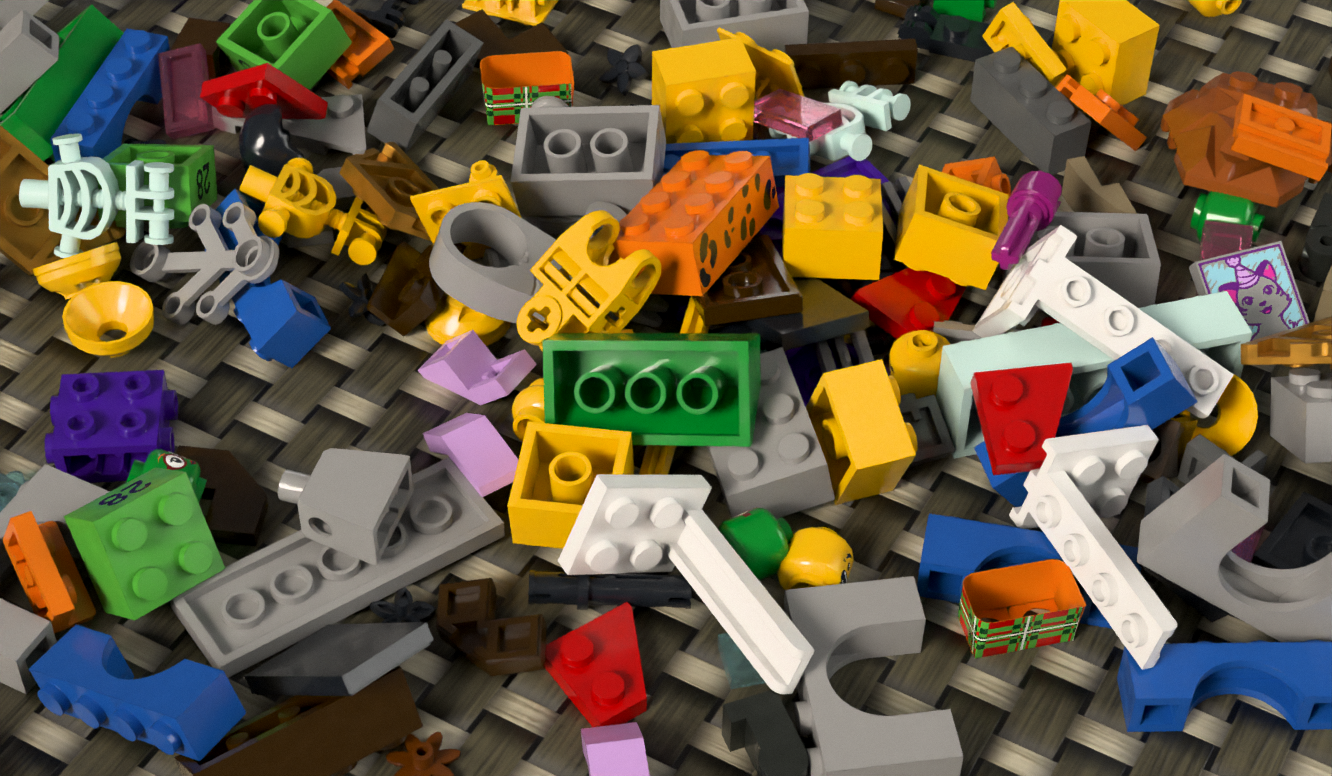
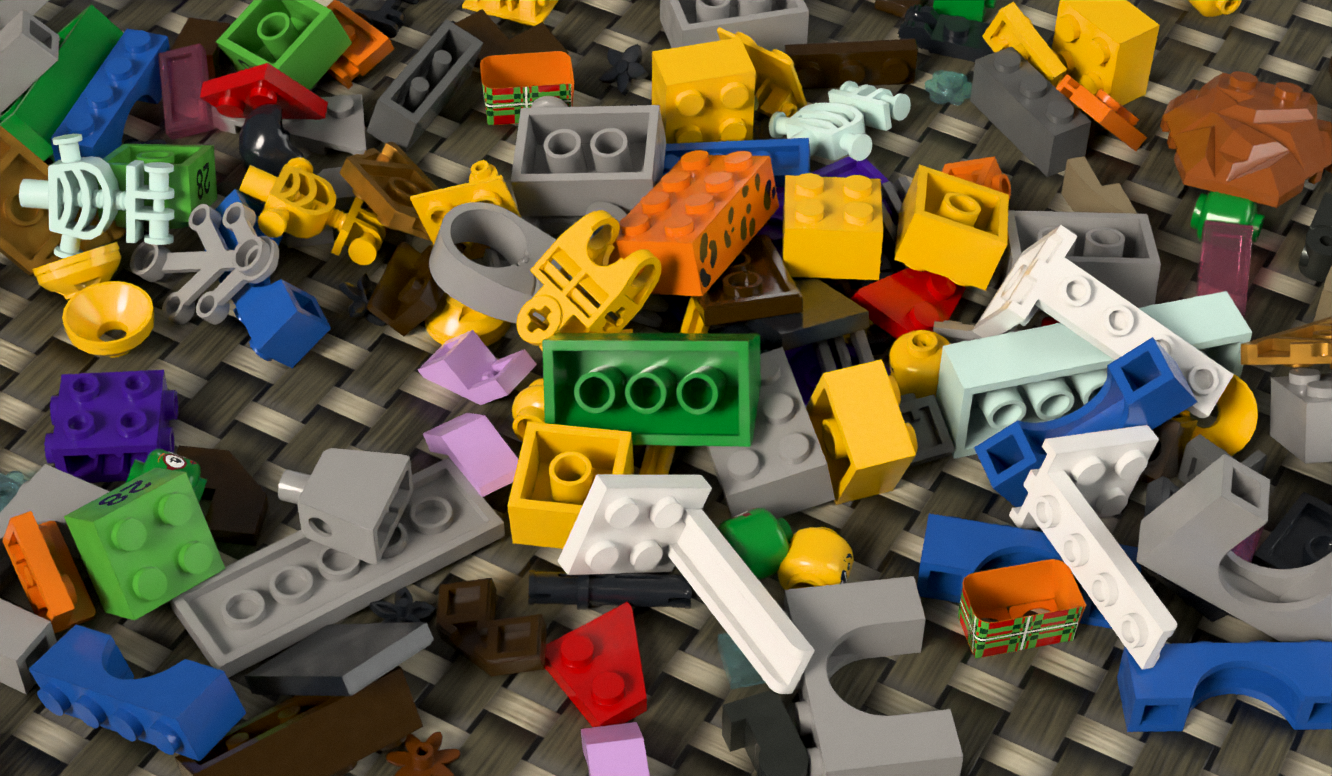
(796, 114): clear pink tile -> none
(948, 87): none -> clear light blue plant
(1019, 412): red wing -> none
(1029, 210): magenta piece -> none
(1258, 285): tile -> none
(1281, 137): orange plate -> none

